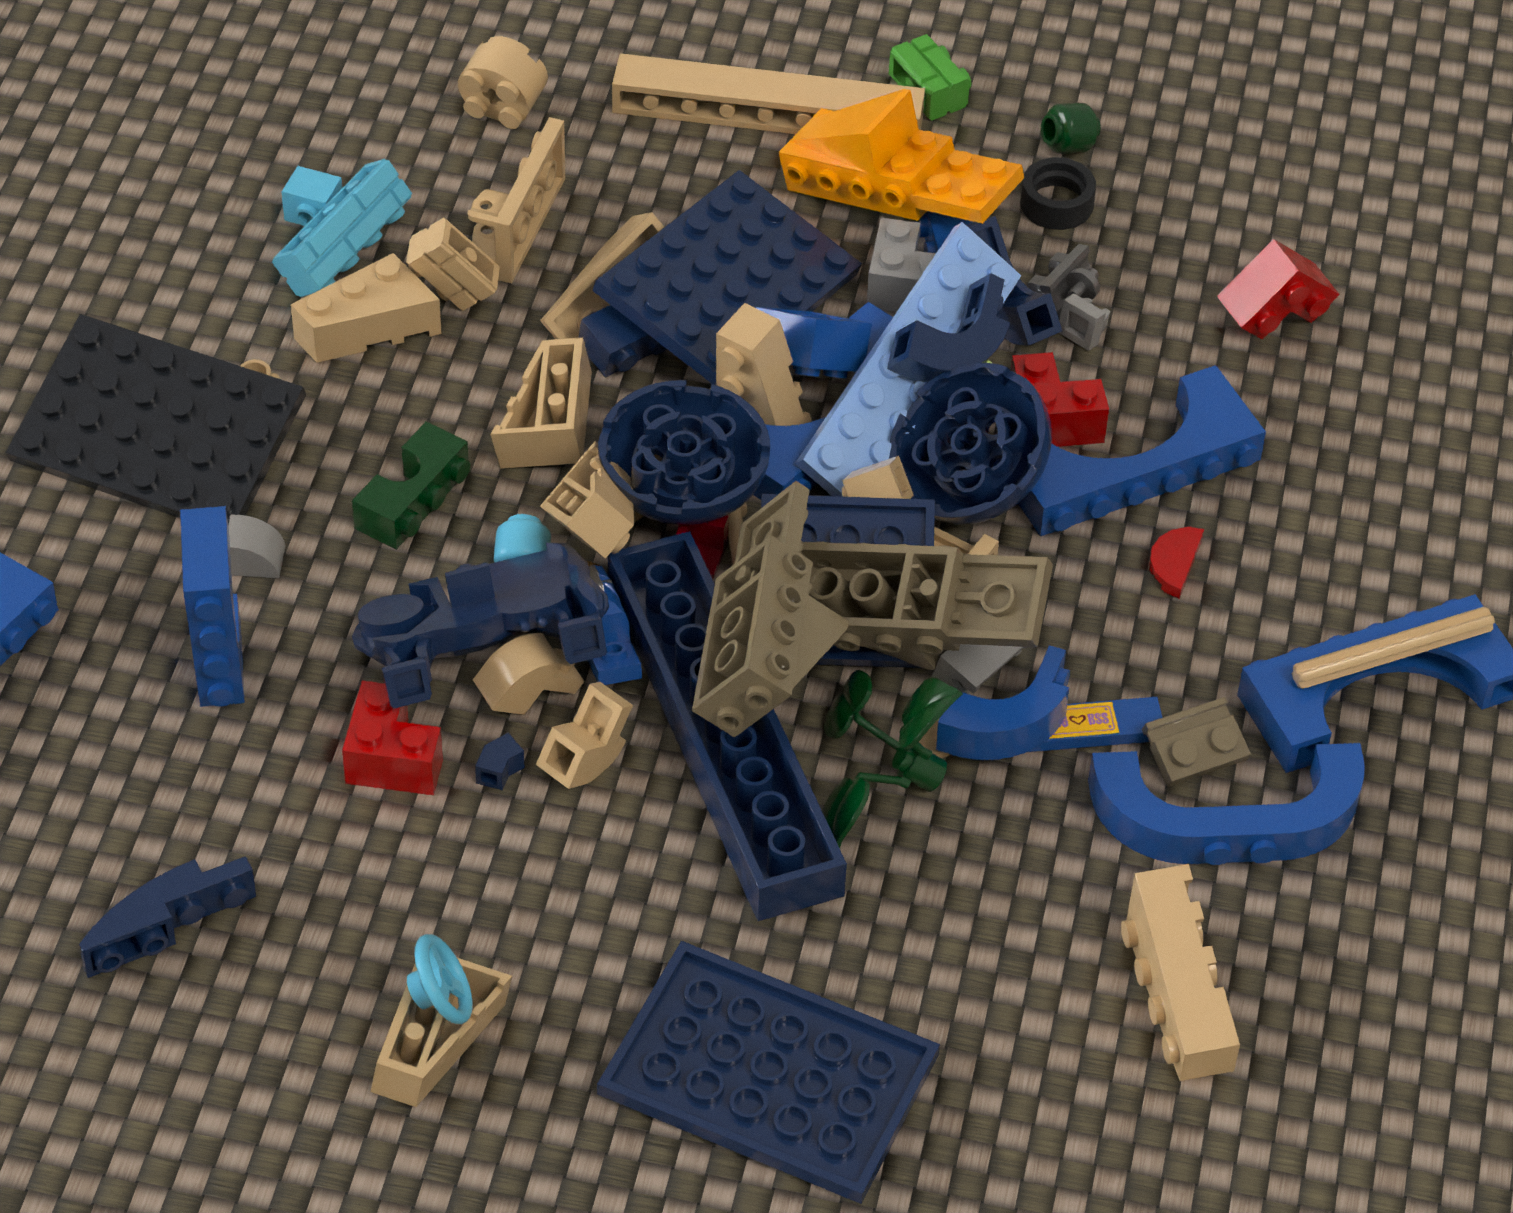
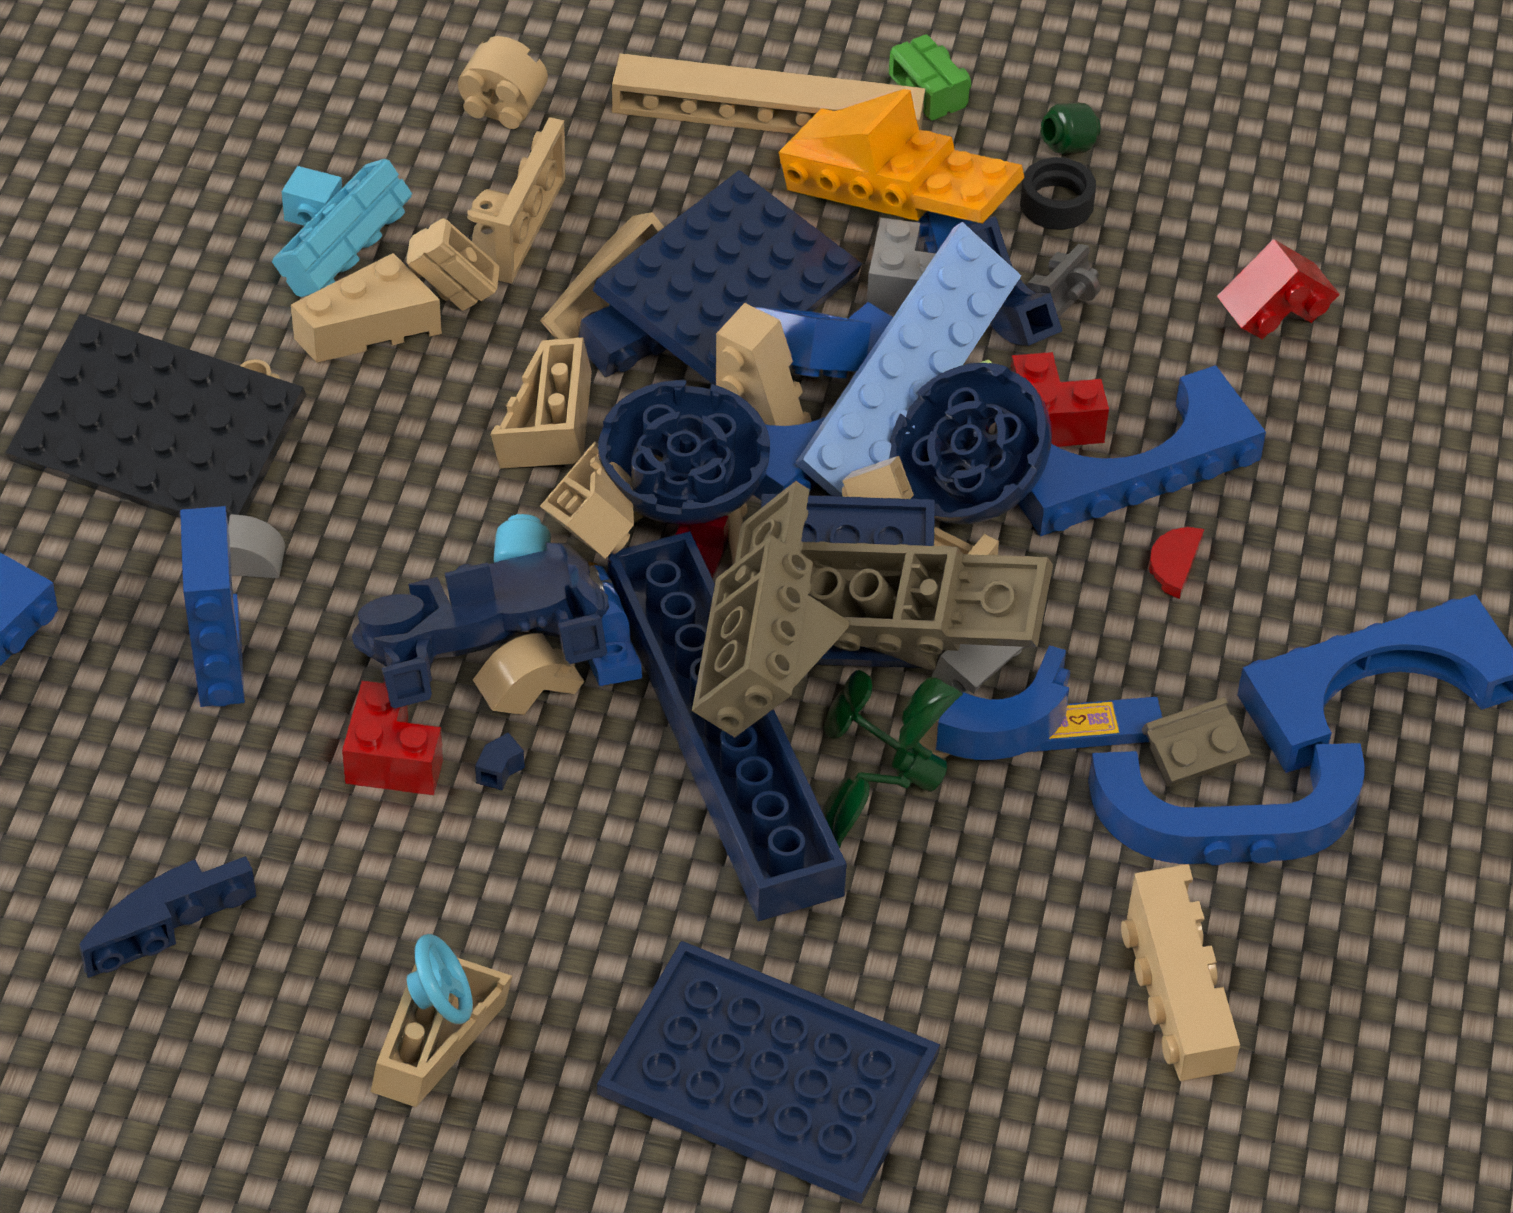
(395, 509): dark green arch -> none
(589, 744): tan brick -> none
(925, 352): dark blue arch -> none
(1083, 321): light grey tile -> none
(1392, 647): tan axle -> none

